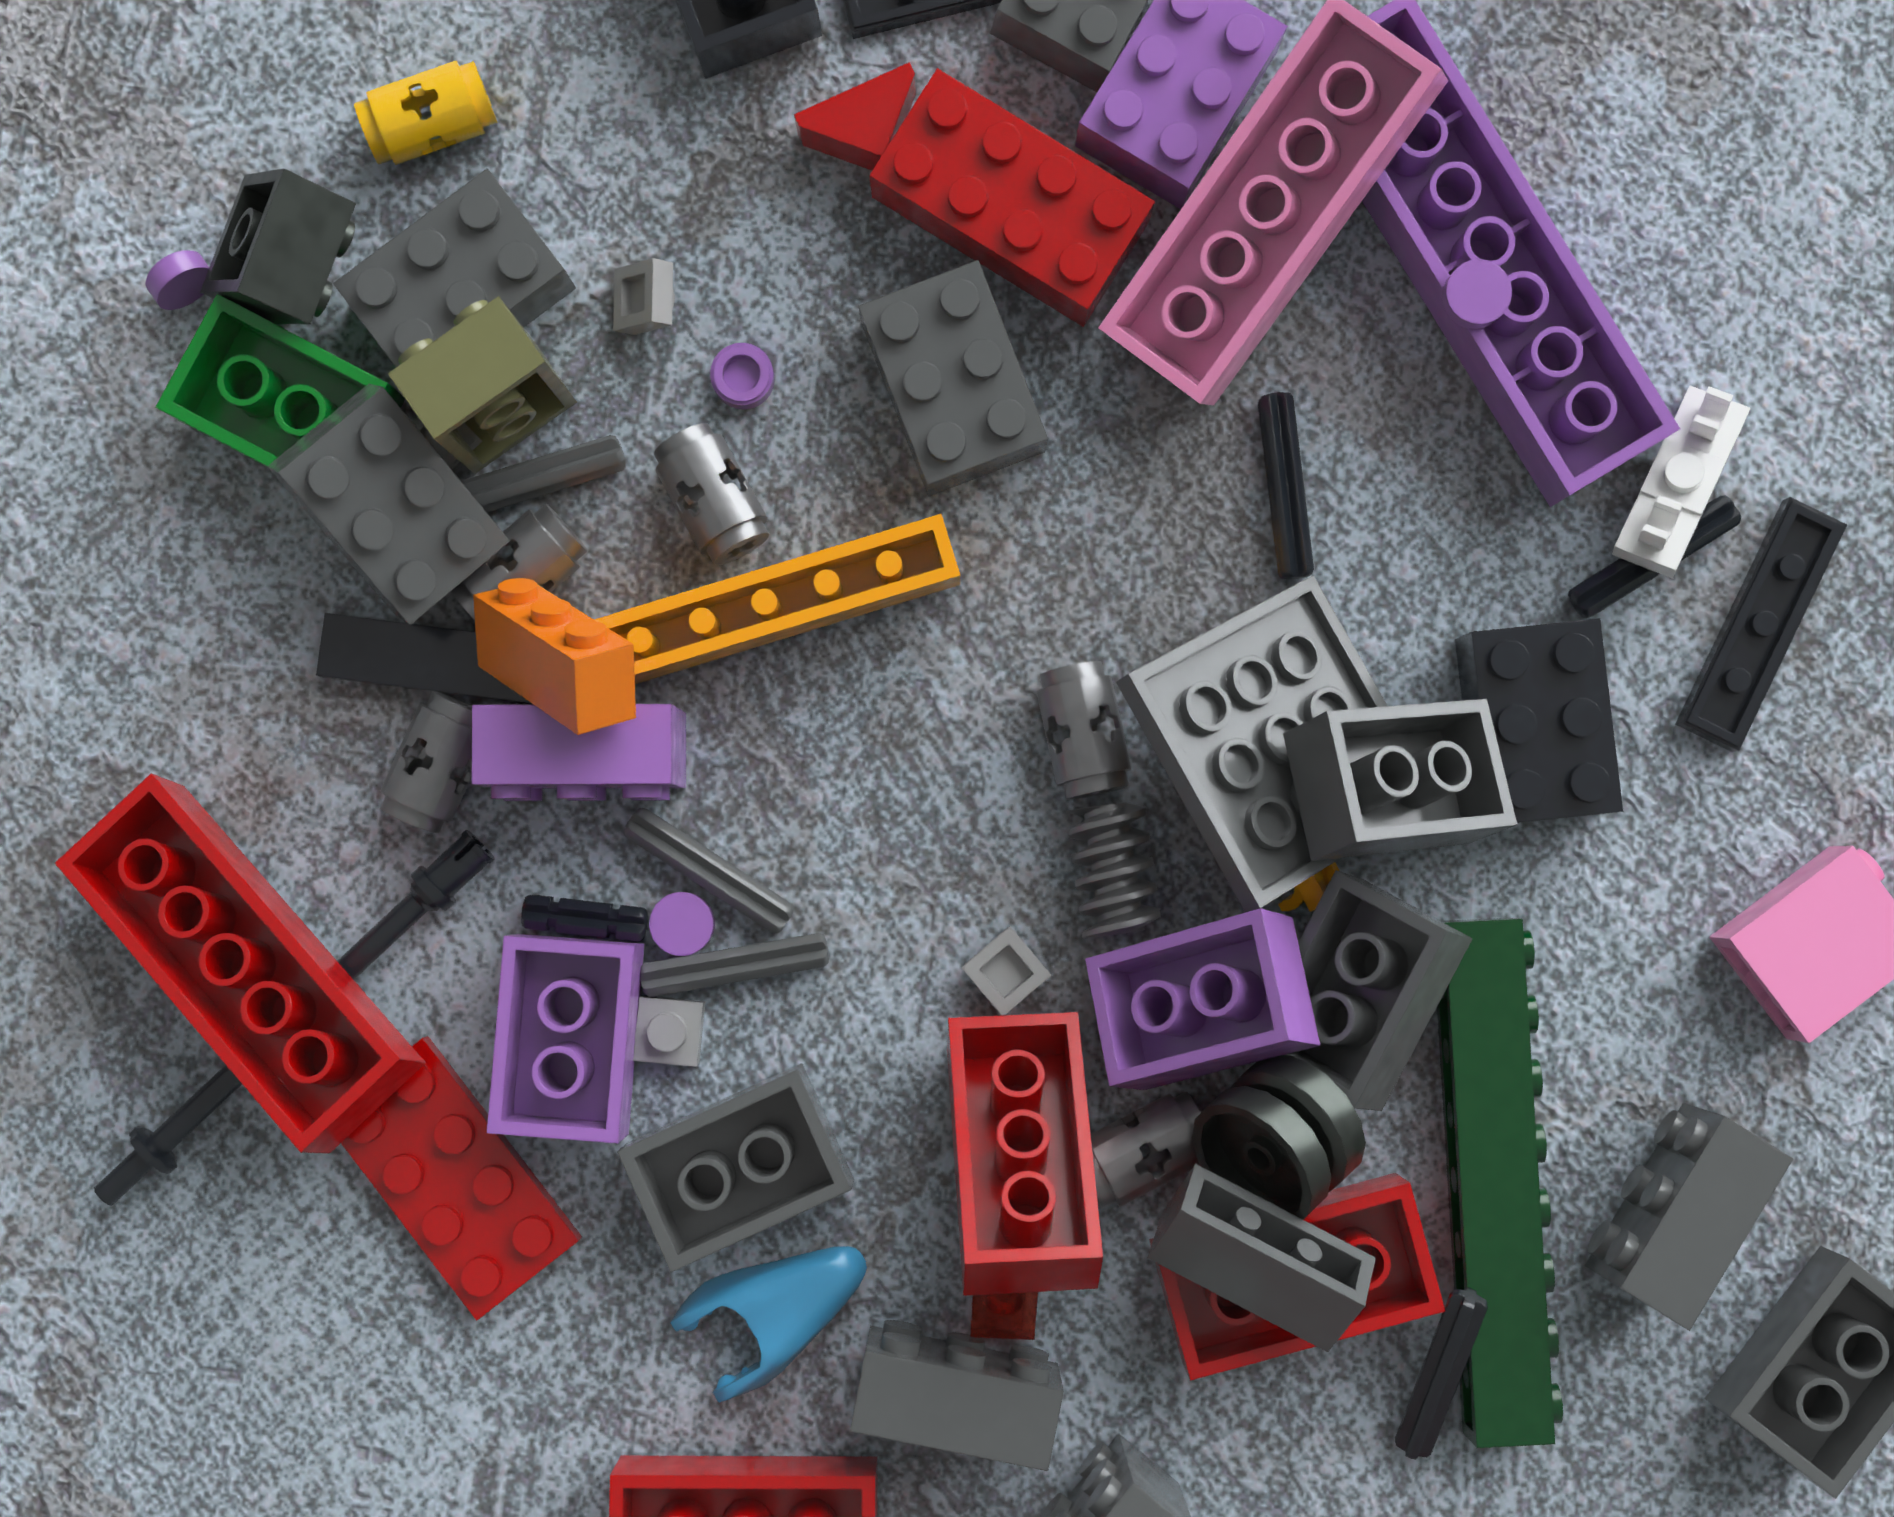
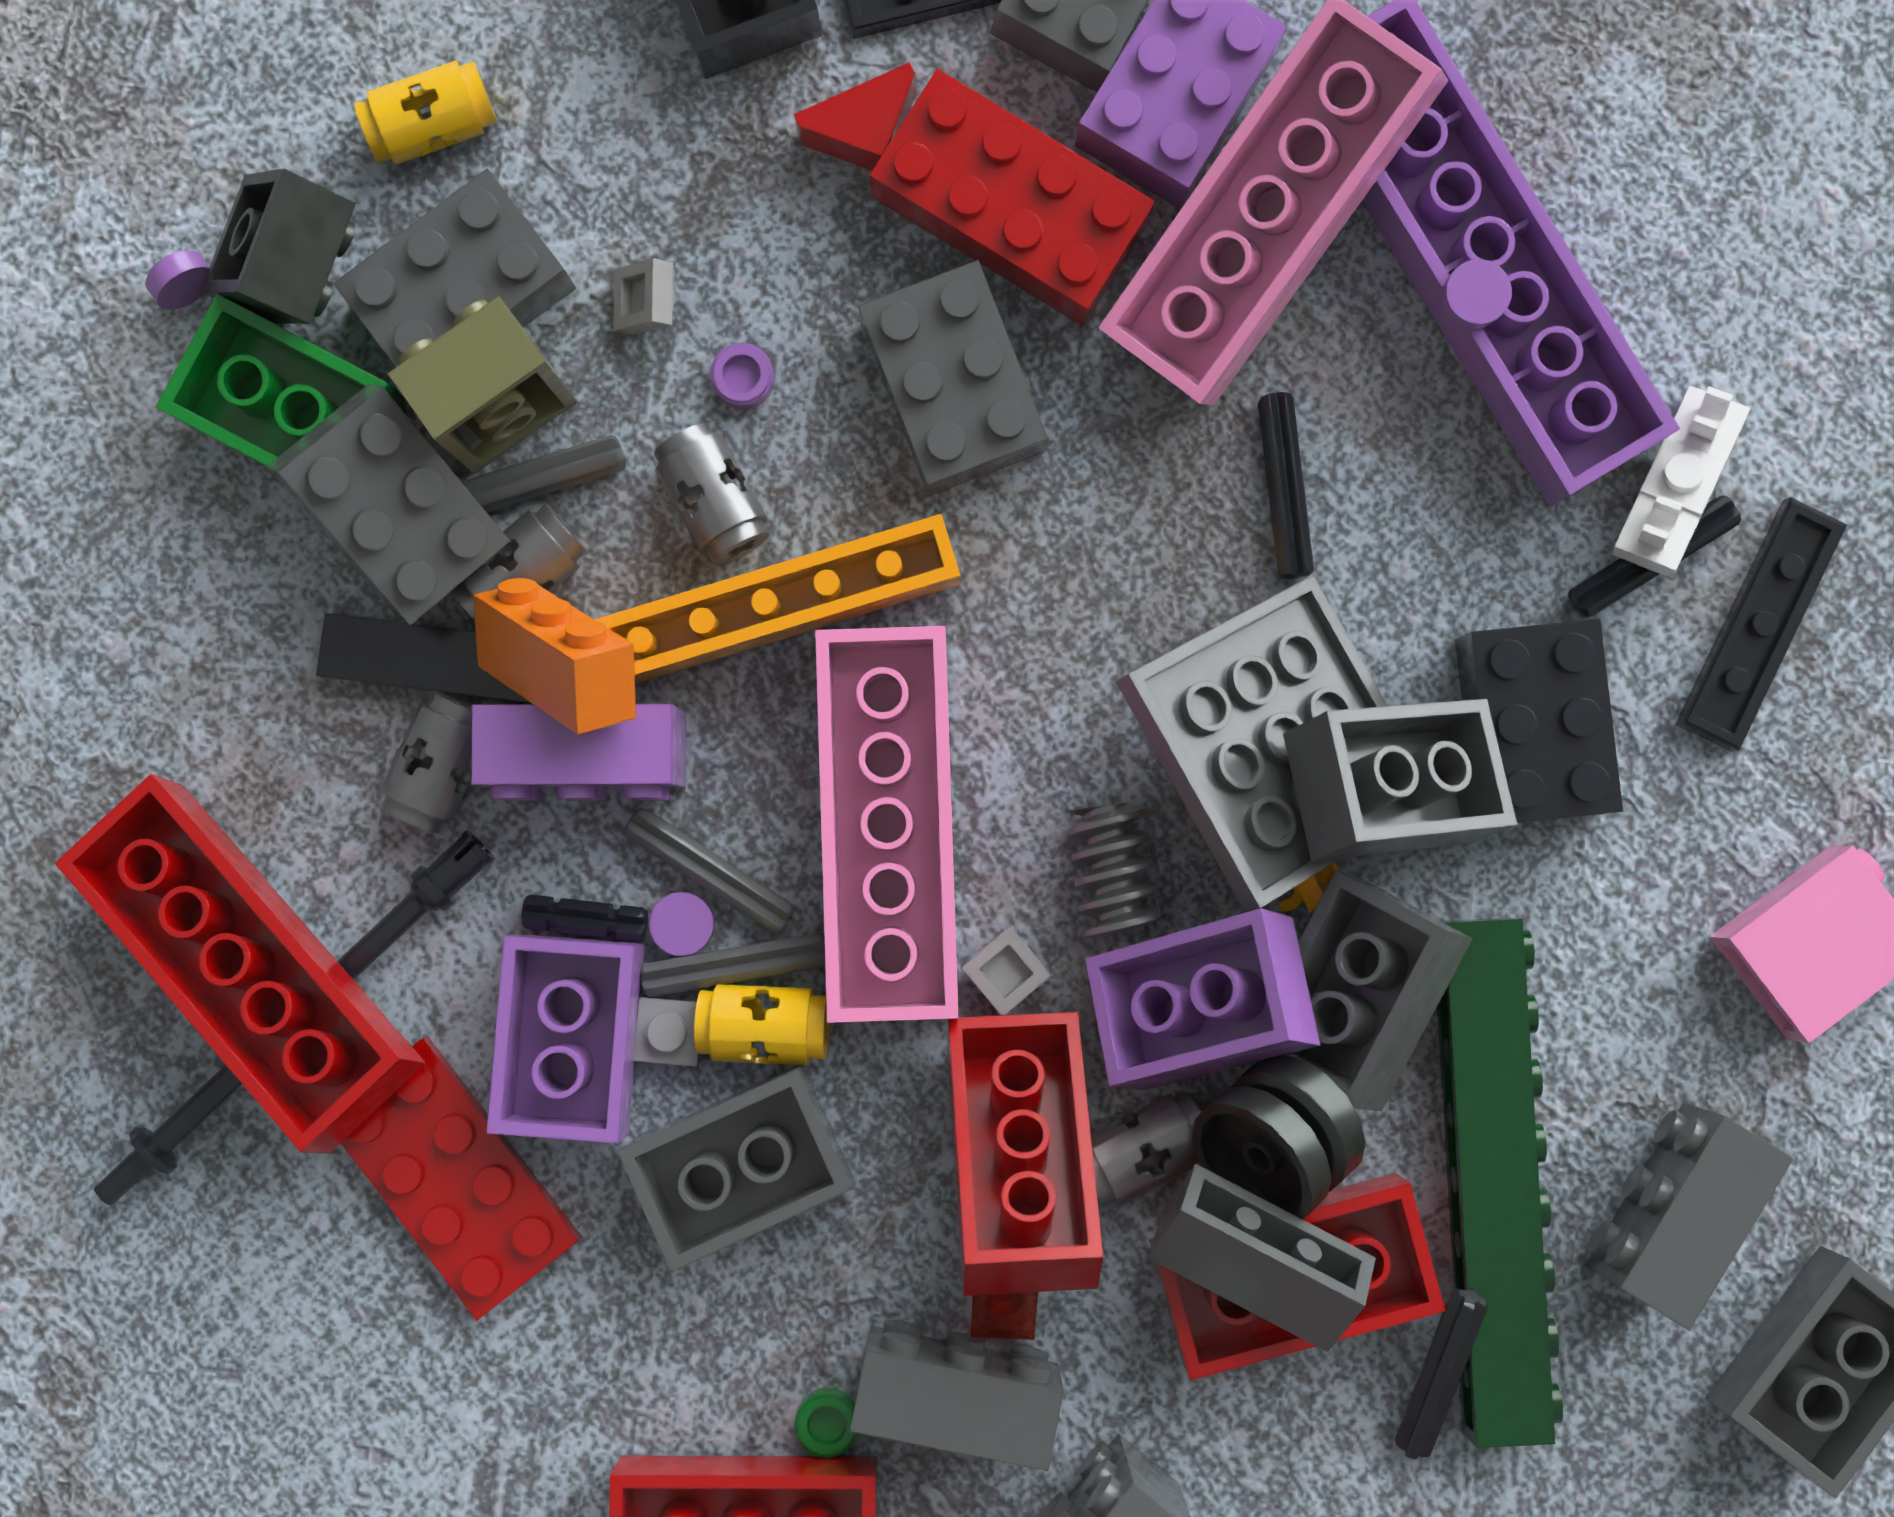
(734, 1018): none -> yellow piece
(782, 1305): dark azure animal -> none
(825, 1422): none -> green tile
(886, 824): none -> bright pink brick
(1088, 759): flat silver piece -> none

